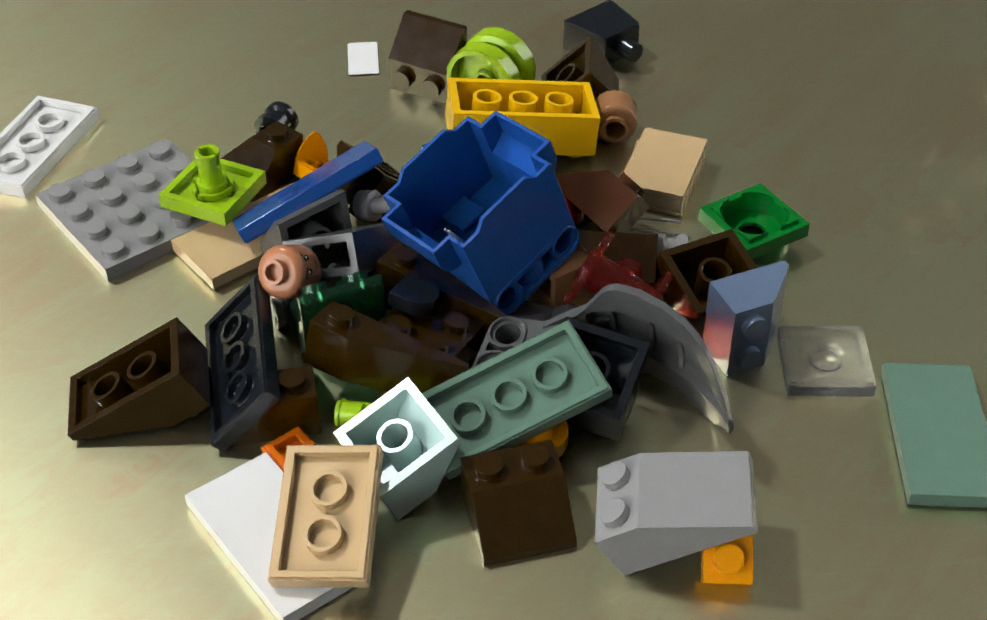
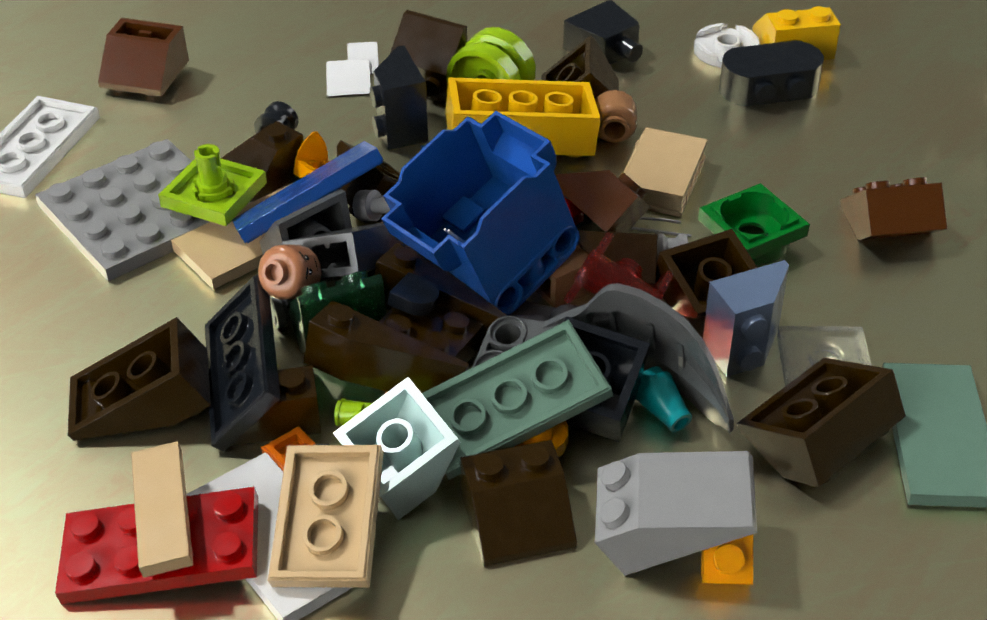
(102, 550): none -> red plate
(142, 57): none -> reddish brown slope
(161, 509): none -> tan tile
(348, 77): none -> white sticker
(399, 101): none -> black slope
(662, 398): none -> teal cone
(717, 39): none -> white tile
(771, 73): none -> black brick
(814, 26): none -> yellow slope
(824, 419): none -> dark brown slope
(895, 209): none -> reddish brown slope

